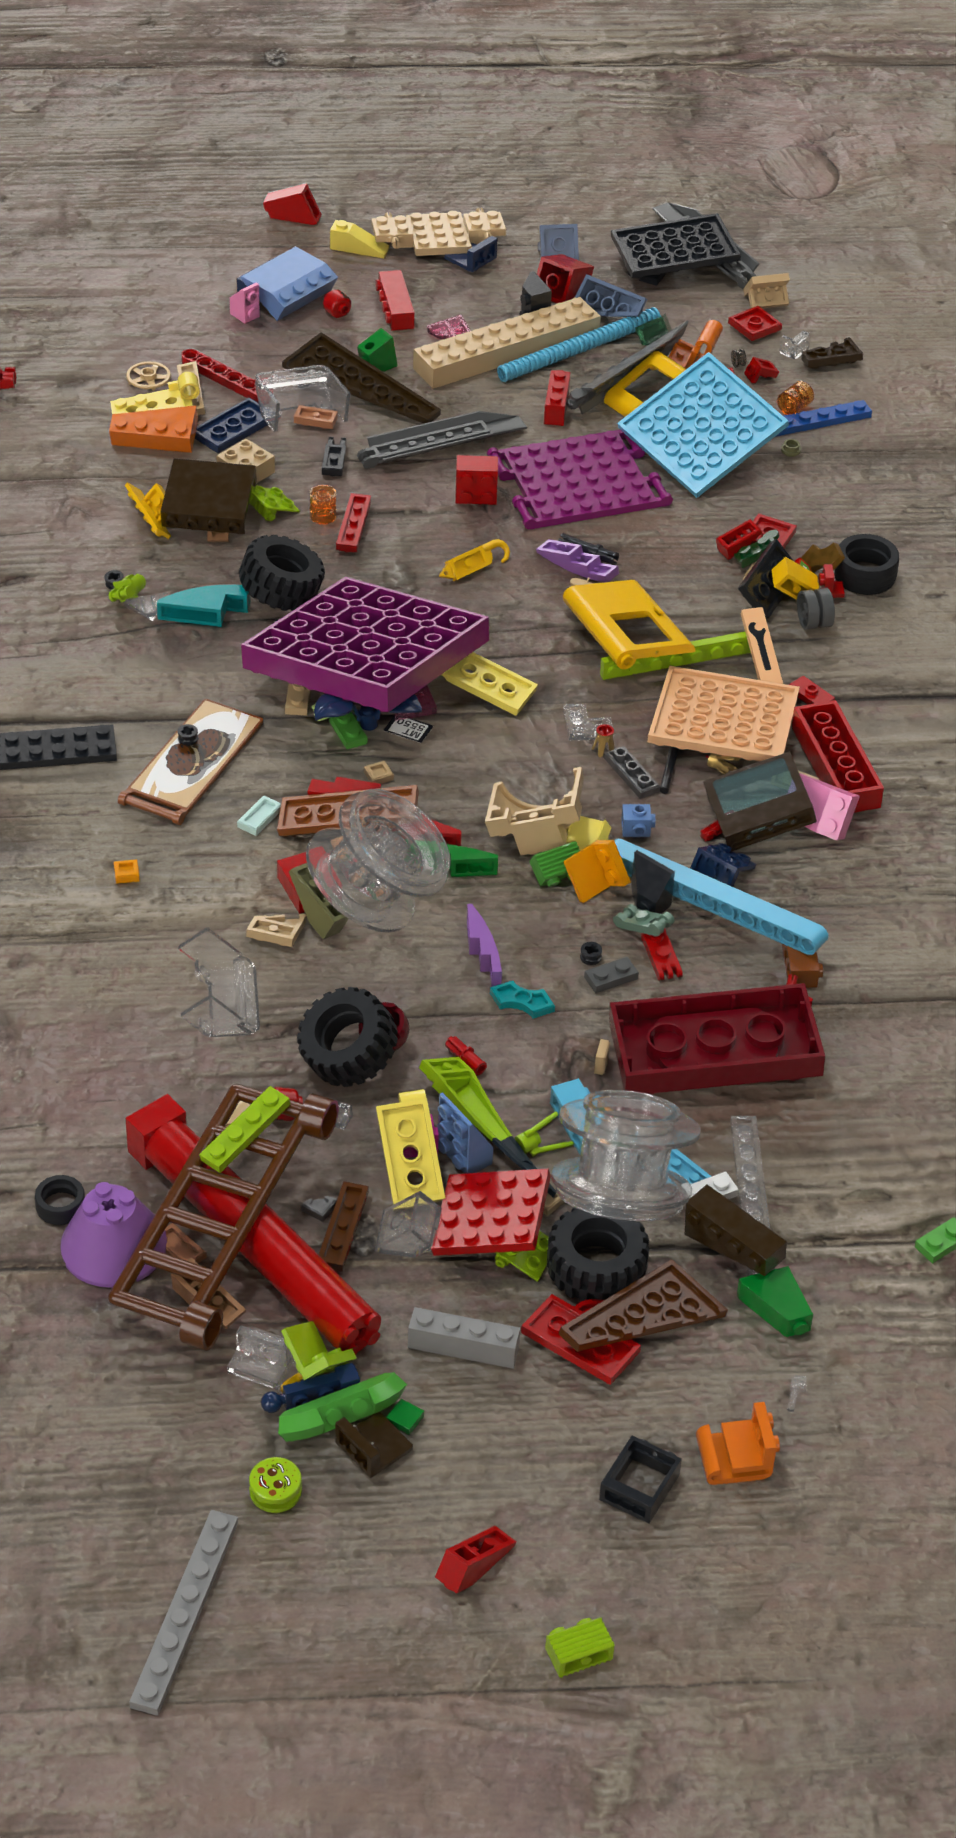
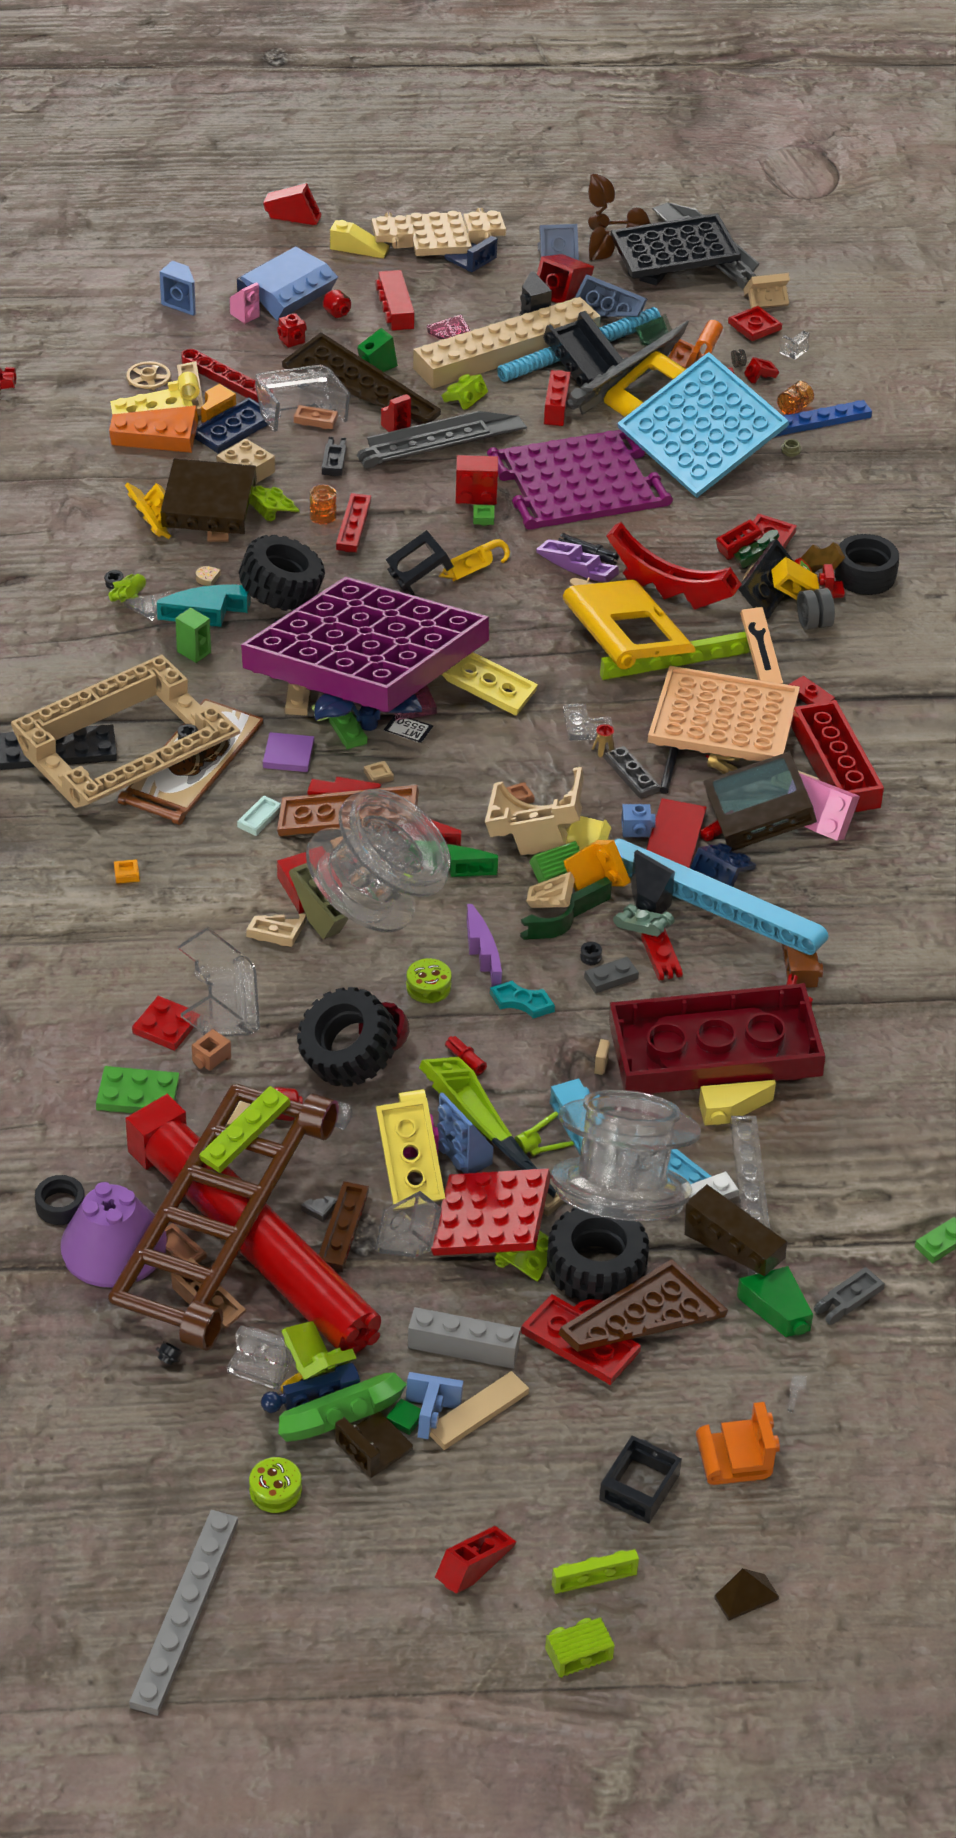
(133, 1089): none -> bright green plate
(159, 677): none -> tan slope
(163, 1023): none -> red plate
(169, 1353): none -> black plate
(177, 288): none -> medium blue slope
(193, 635): none -> bright green brick
(207, 575): none -> tan tile
(211, 1050): none -> nougat brick
(217, 401): none -> light orange arch
(288, 752): none -> medium lavender tile
(292, 330): none -> red brick
(397, 414): none -> red arch
(409, 577): none -> black panel
(428, 980): none -> lime head
(434, 1394): none -> medium blue bracket
(466, 390): none -> lime bracket
(478, 1410): none -> tan tile
(483, 514): none -> bright green plate
(521, 792): none -> nougat tile
(552, 893): none -> tan wing
(580, 902): none -> dark green piece
(582, 348): none -> black panel
(595, 1571): none -> lime plate
(600, 193): none -> reddish brown plant
(670, 579): none -> red arch
(677, 831): none -> red tile
(734, 1099): none -> light yellow slope
(745, 1593): none -> dark brown slope
(837, 353): dark brown wing -> none
(849, 1295): none -> dark grey hinge

